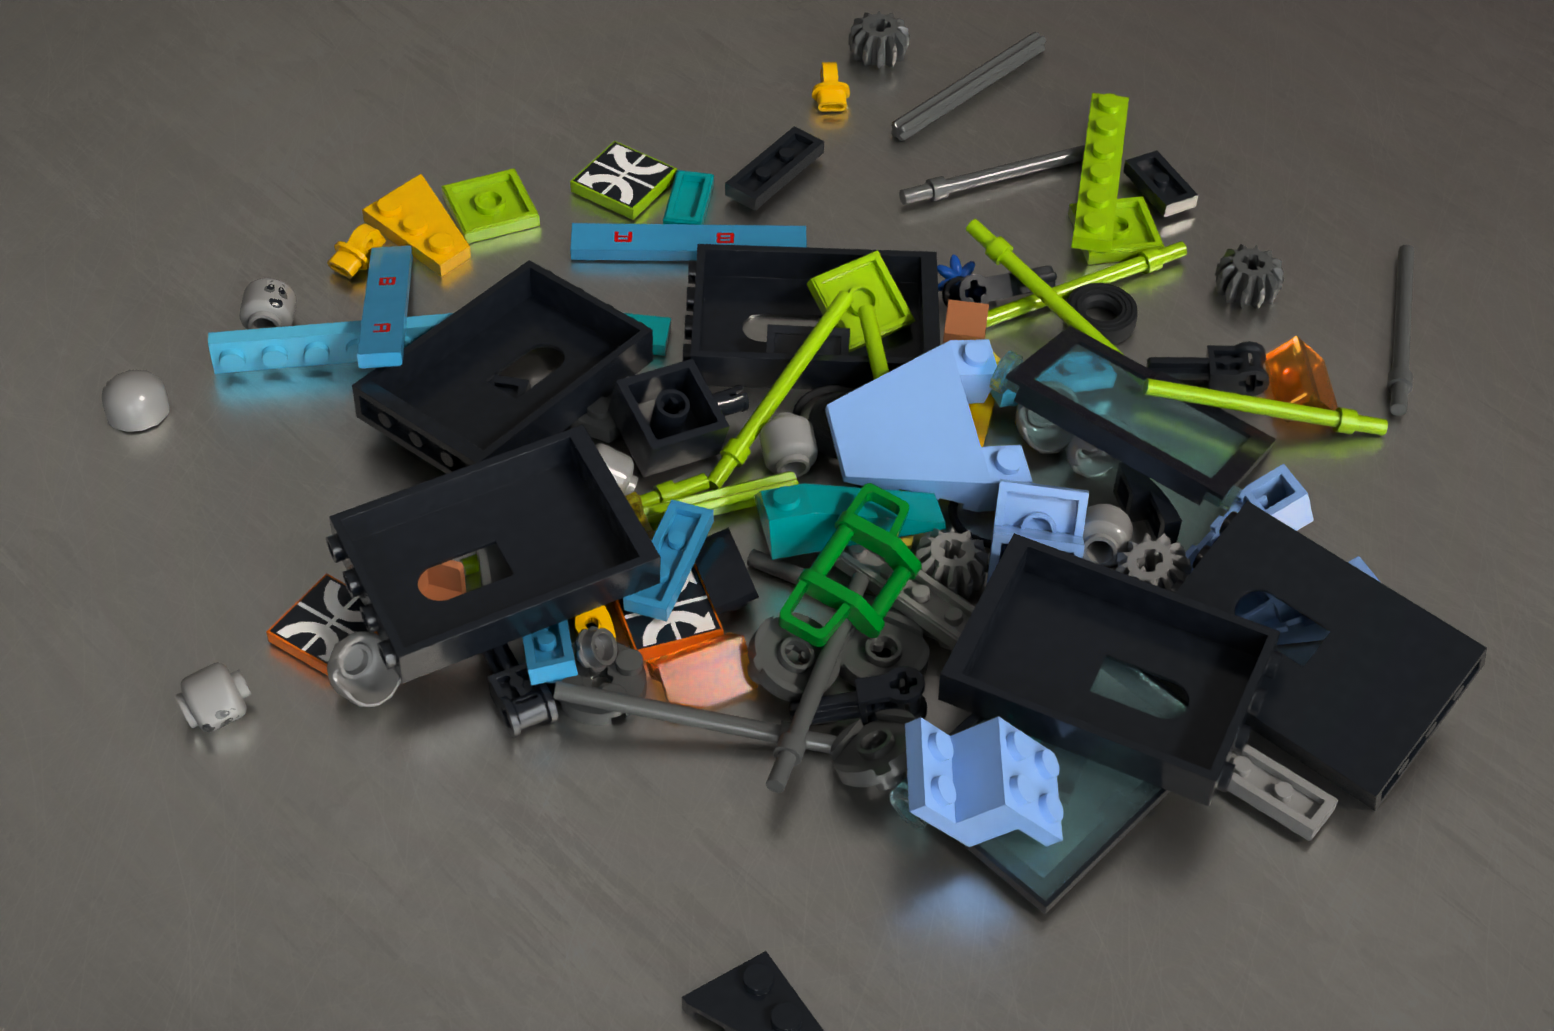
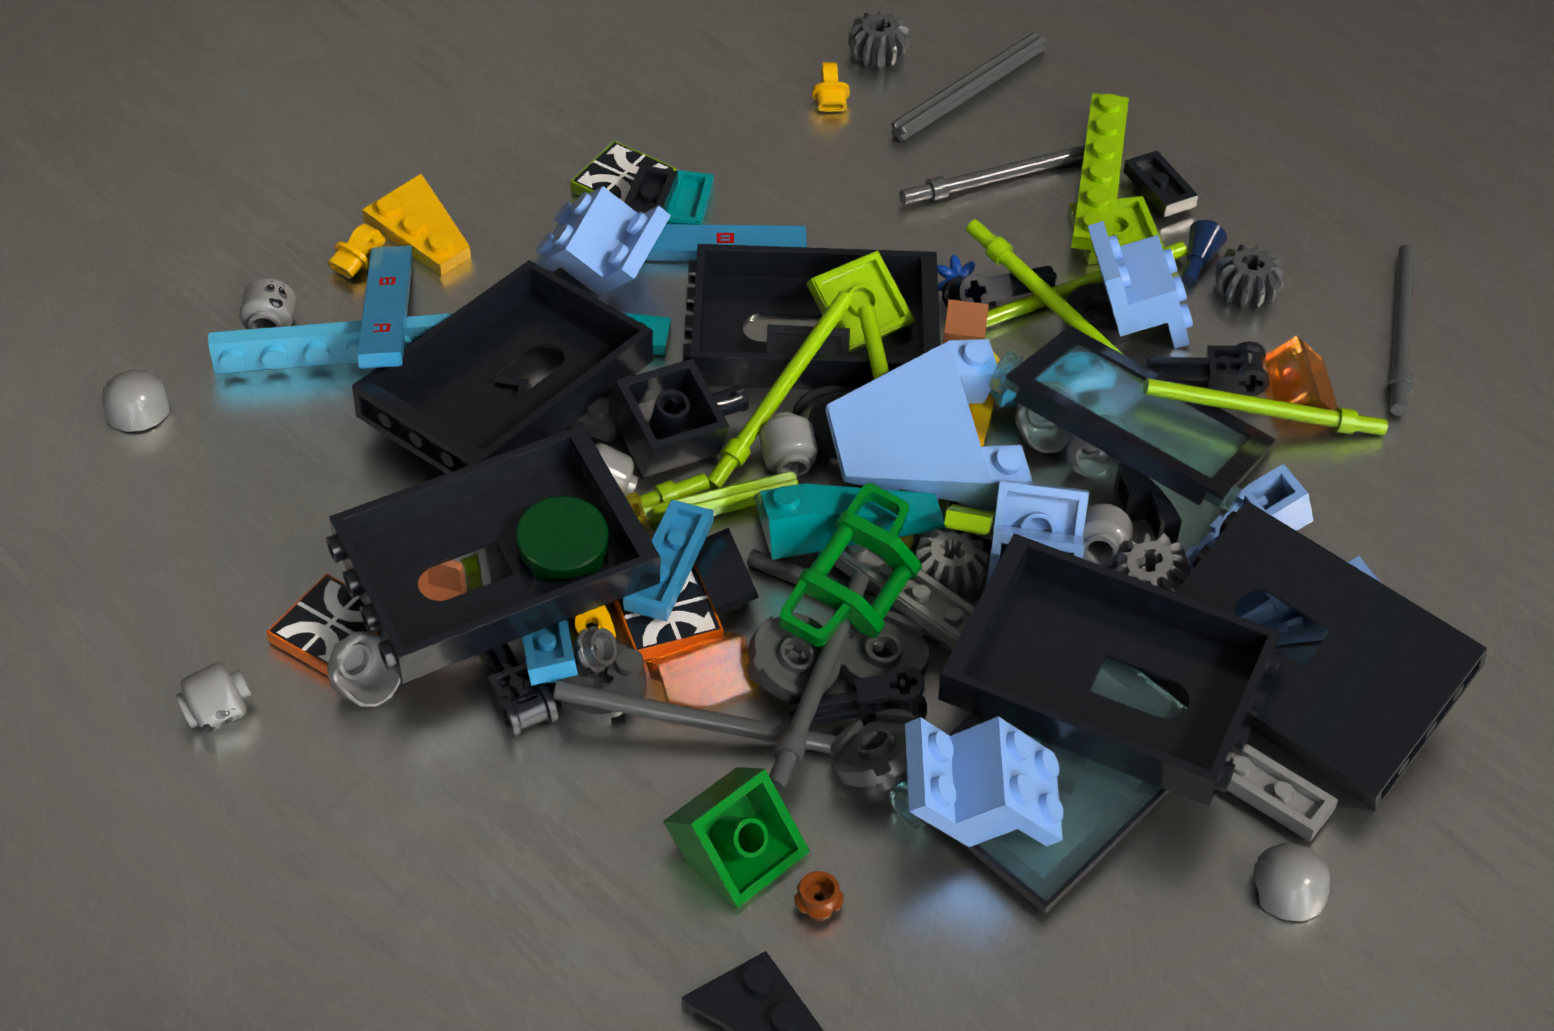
(490, 206): lime tile -> none
(562, 538): none -> dark green tile
(601, 240): none -> light blue bracket
(651, 188): none -> black plate
(738, 834): none -> green slope
(774, 168): black plate -> none
(818, 884): none -> dark orange plate
(969, 519): none -> lime tile
(1142, 285): none -> light blue bracket
(1204, 242): none -> dark blue cone
(1291, 882): none -> light grey hair

